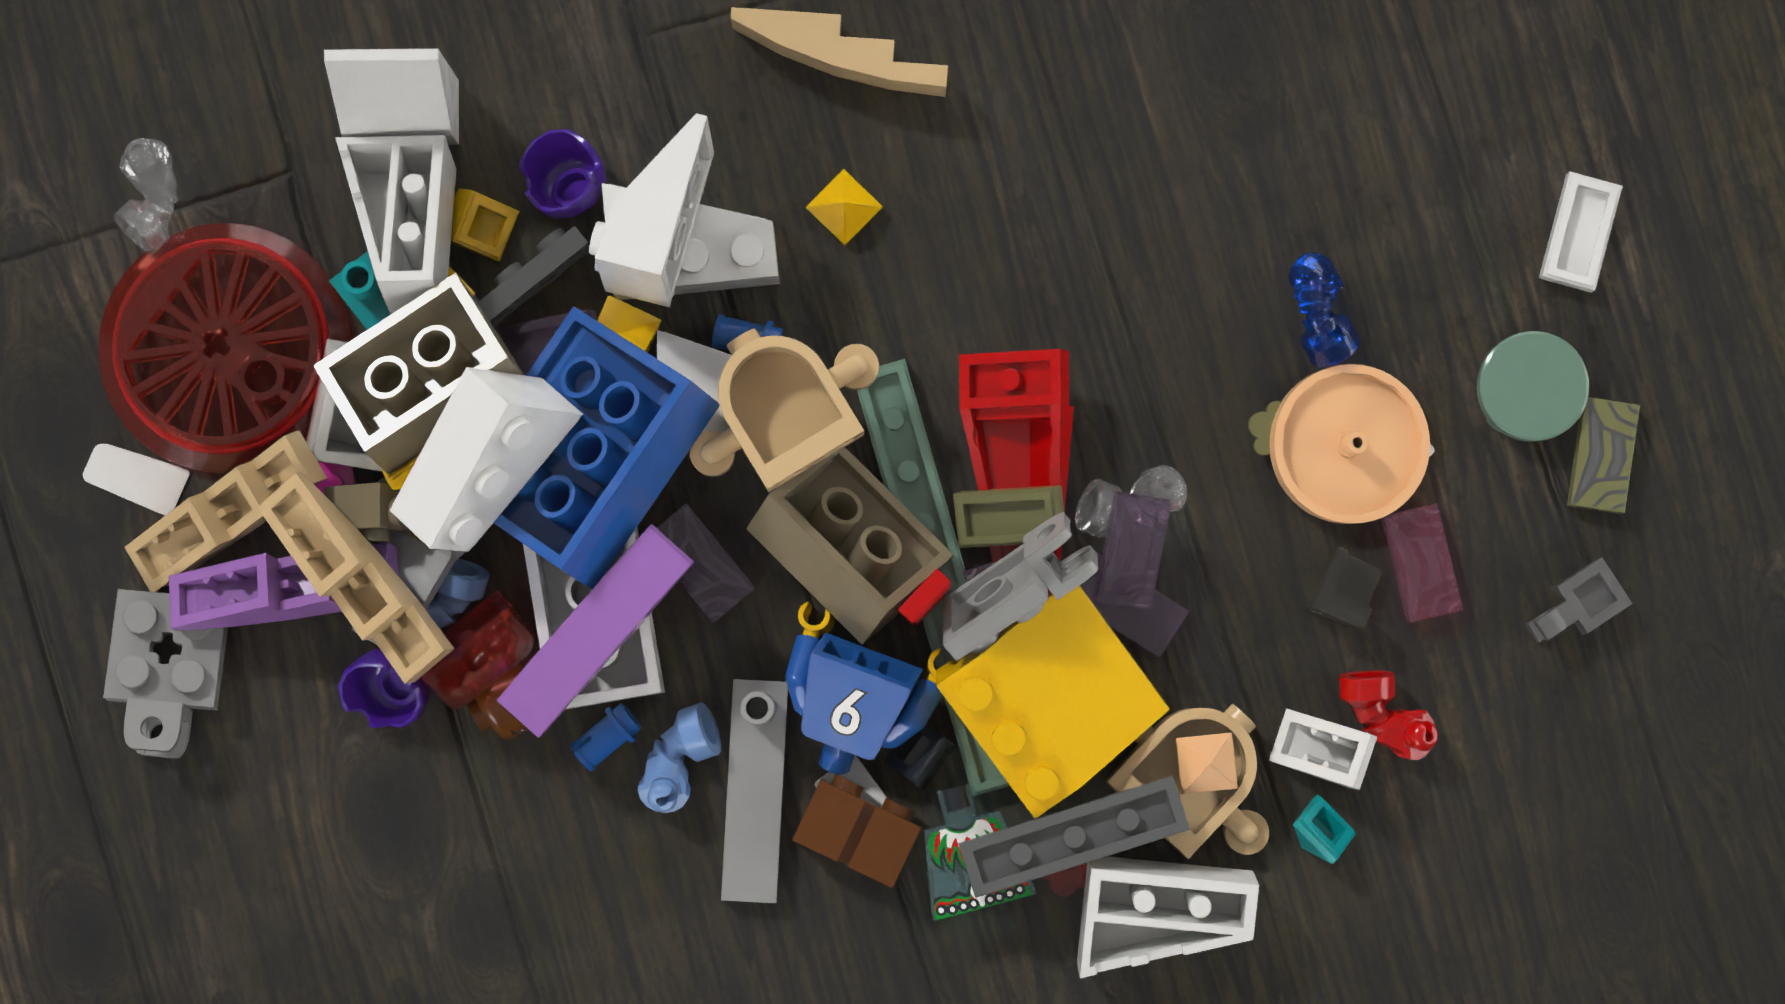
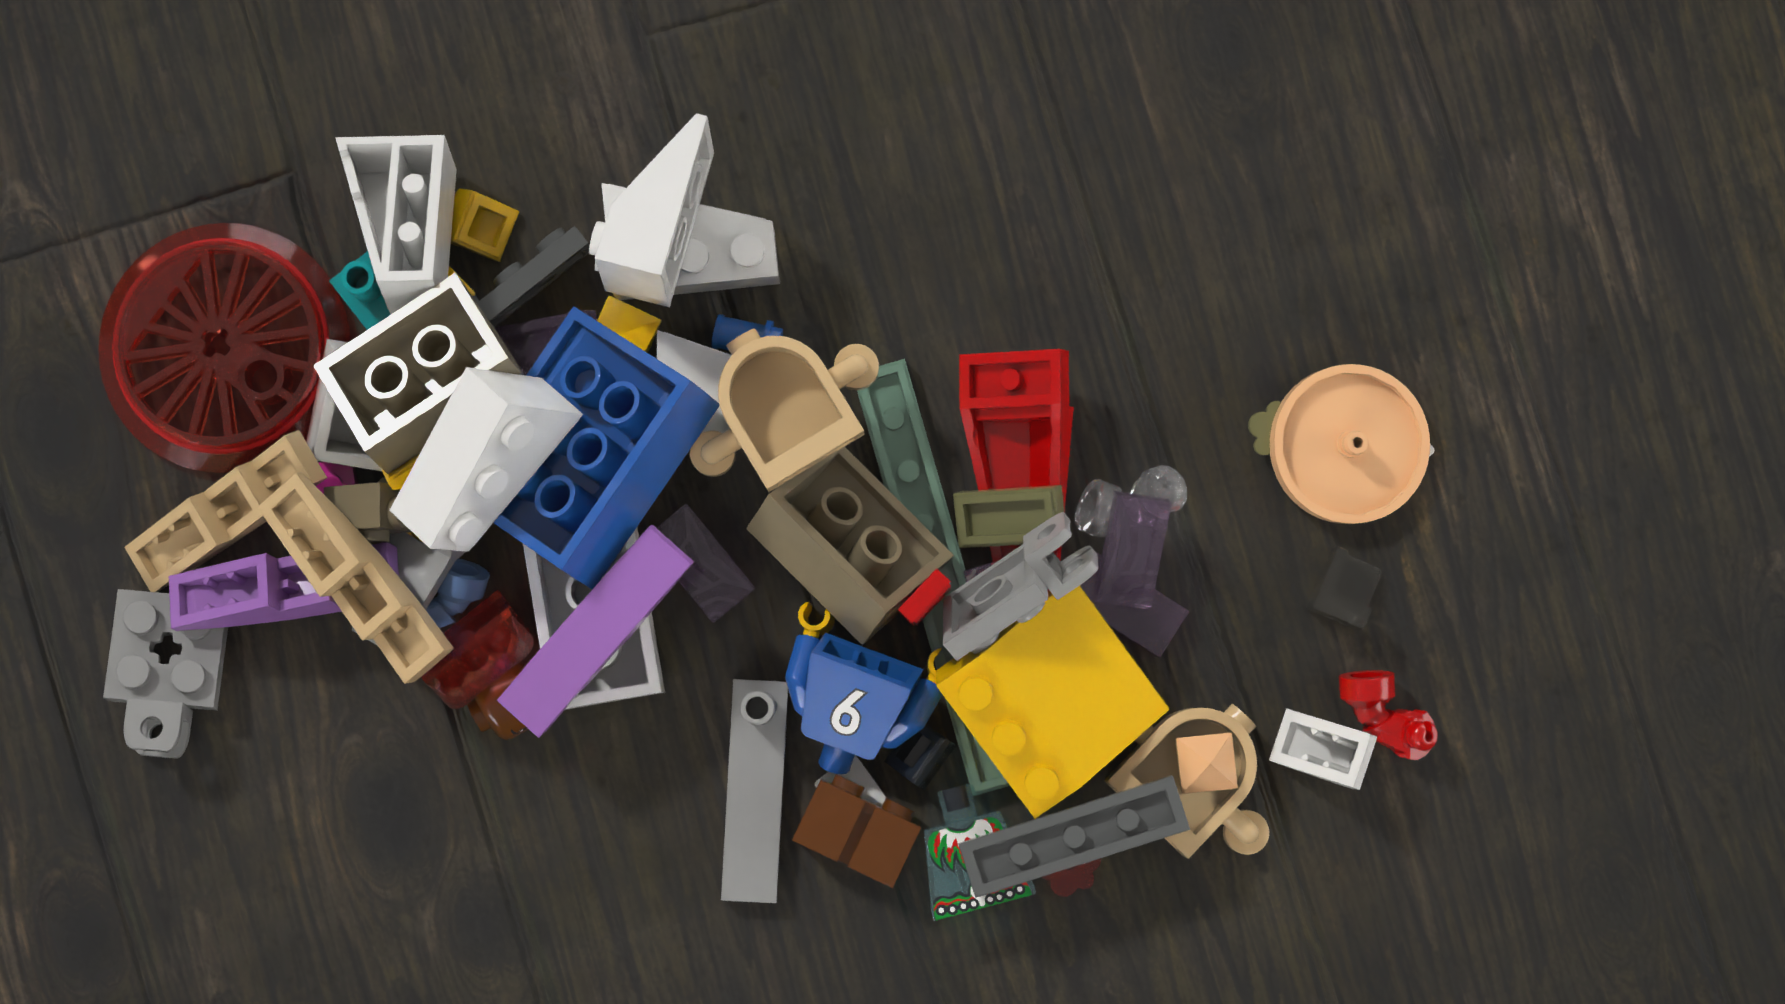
(136, 477): white sticker -> none
(150, 170): clear arm -> none
(380, 694): dark purple hair -> none
(394, 92): white slope -> none
(562, 174): dark purple hair -> none
(606, 736): blue pin -> none
(666, 777): medium blue arm -> none
(818, 42): tan slope -> none
(844, 207): yellow slope -> none
(1161, 910): white wedge -> none
(1323, 830): teal slope -> none
(1327, 336): clear blue arm -> none
(1422, 563): clear pink tile -> none
(1532, 386): sand green tile -> none
(1580, 232): white tile -> none
(1585, 599): flat silver plate -> none
(1603, 456): tile -> none

